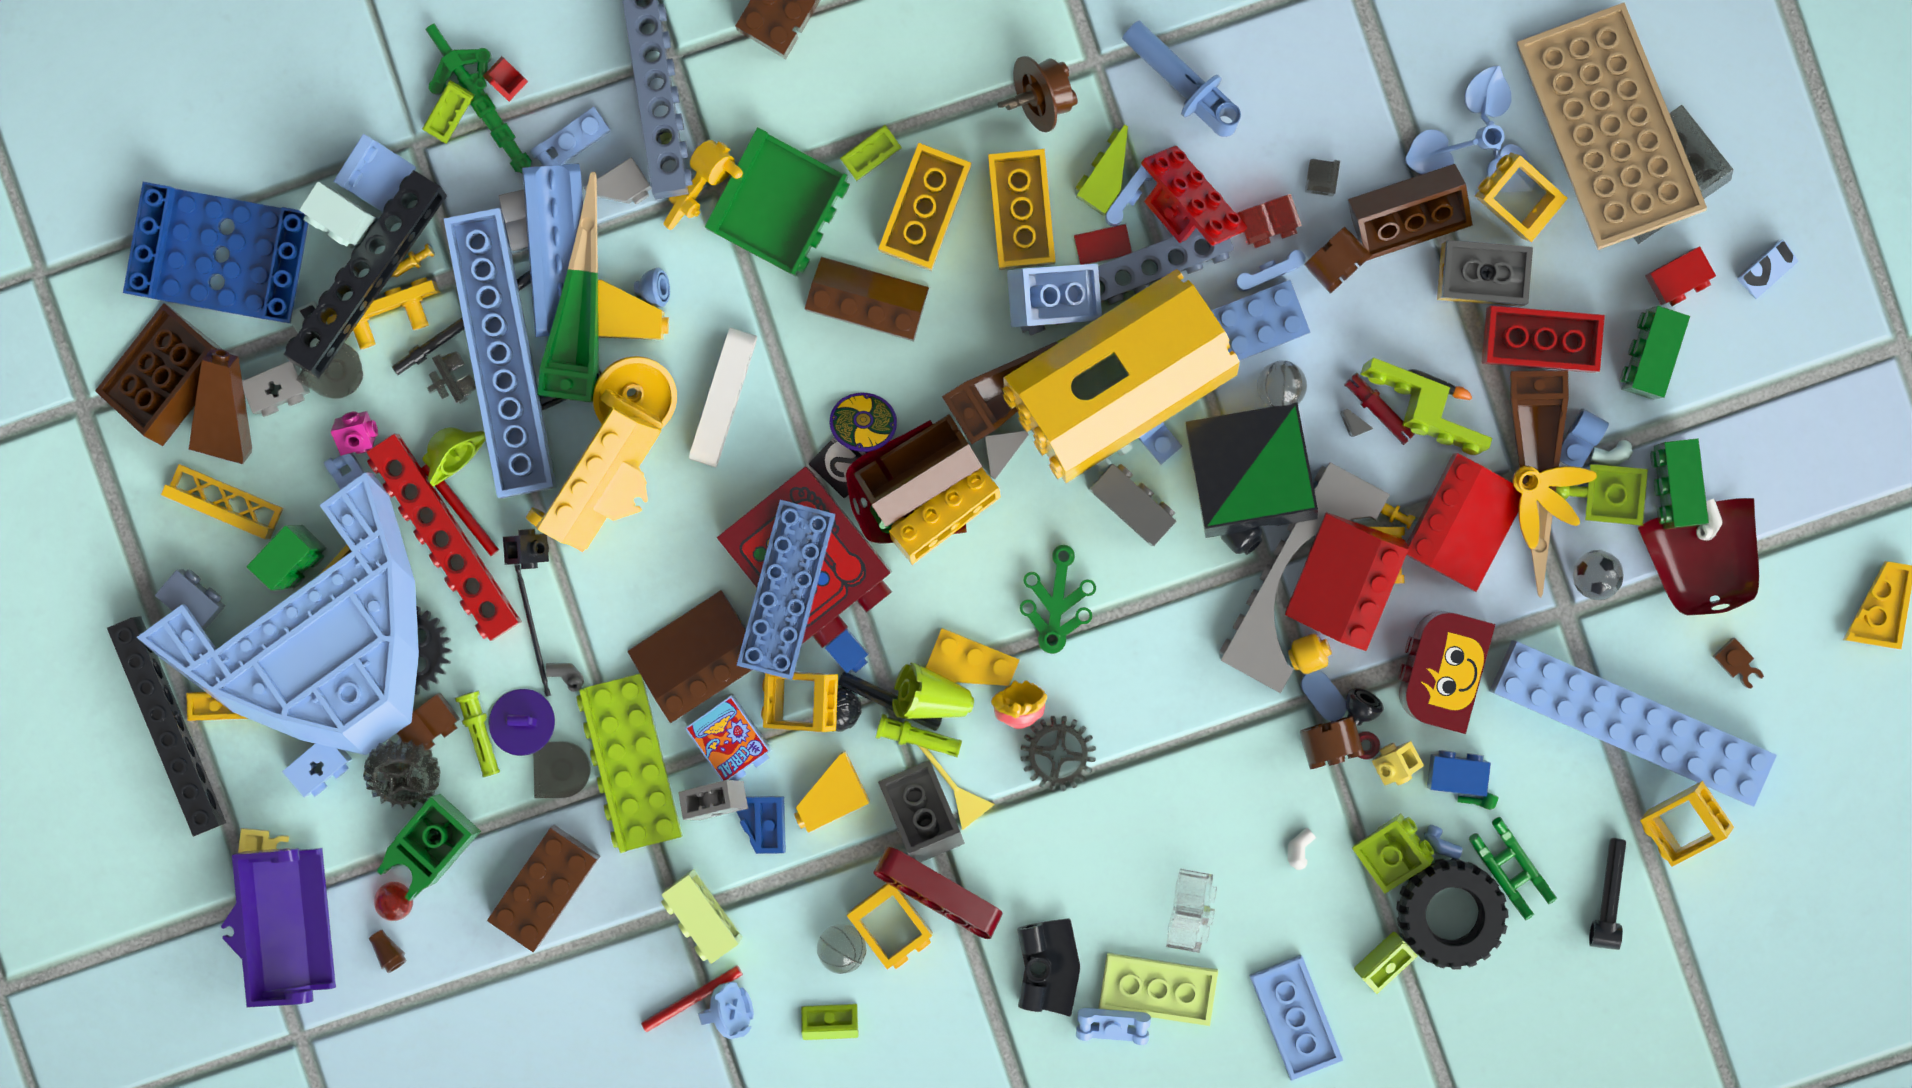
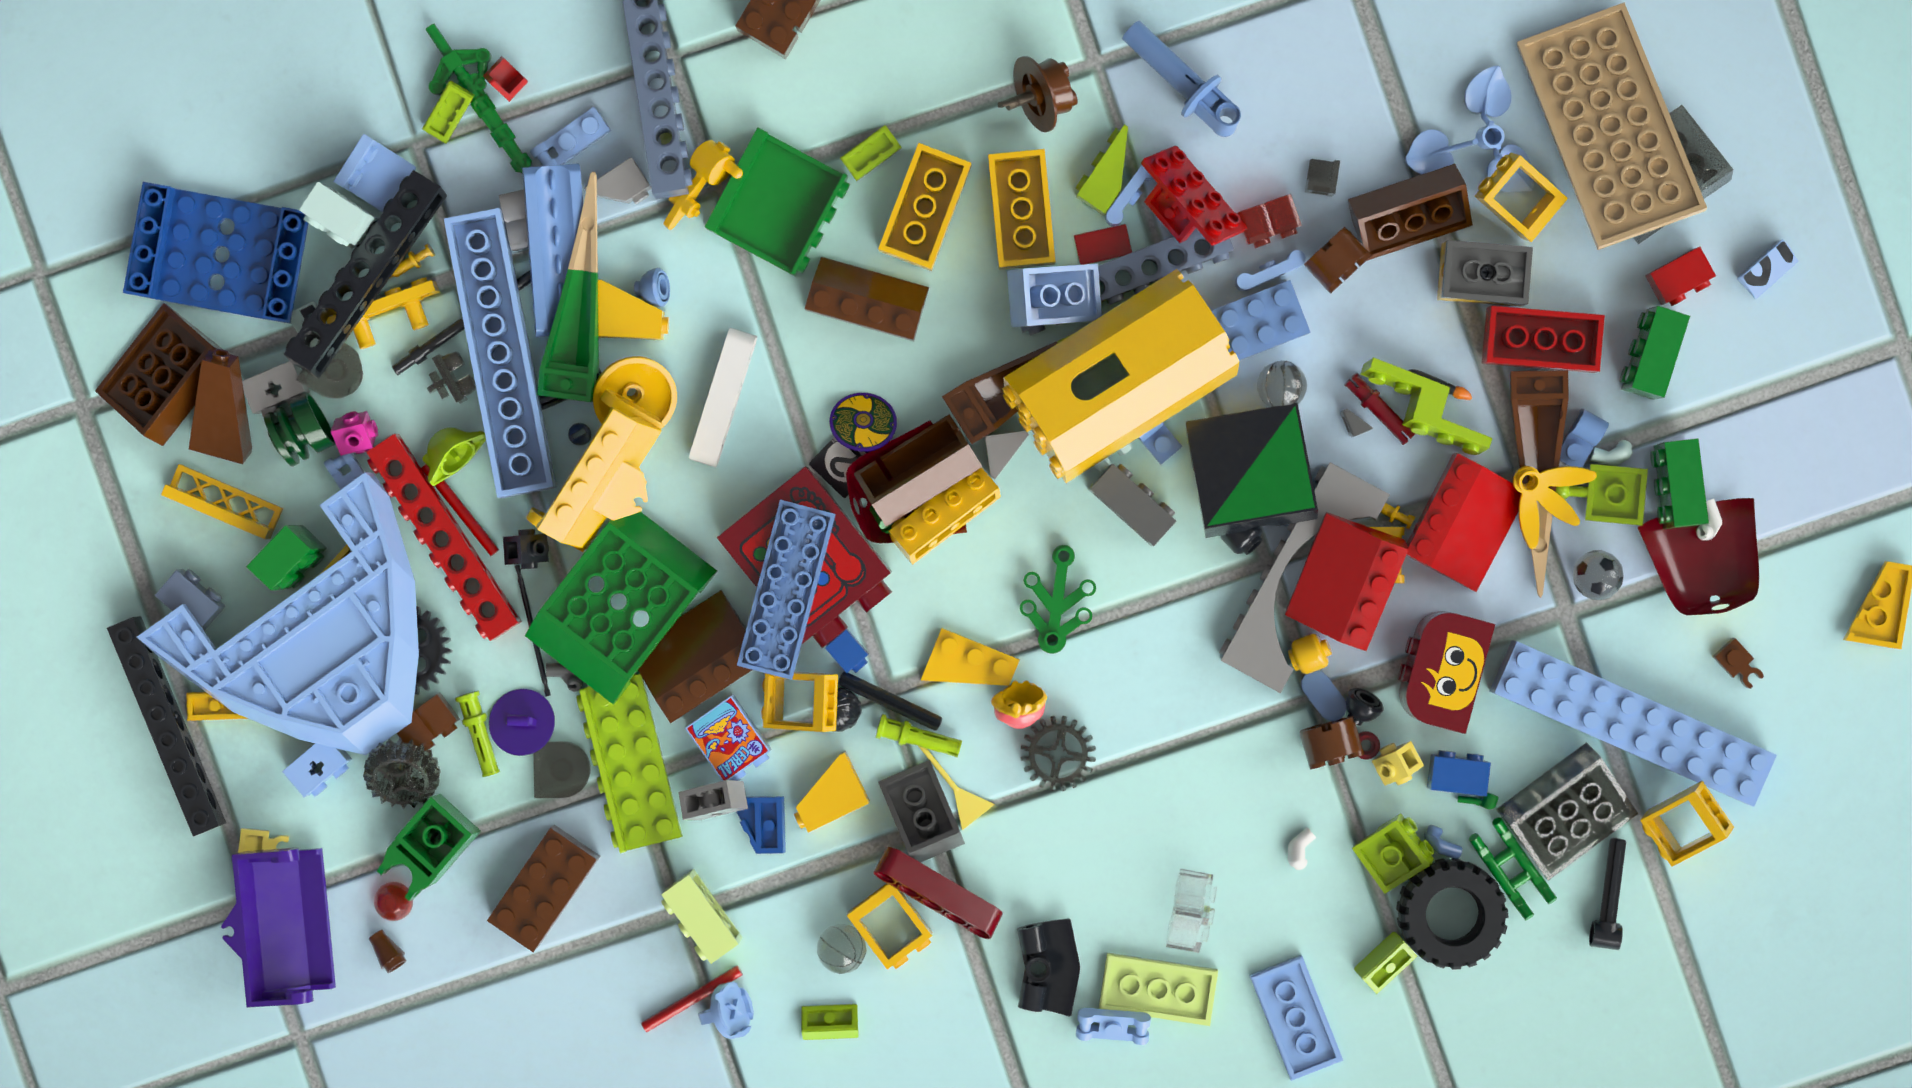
(294, 432): none -> dark green wheel
(582, 439): none -> dark blue hinge
(603, 642): none -> green slope
(929, 695): lime cone -> none
(1567, 811): none -> clear smoke slope

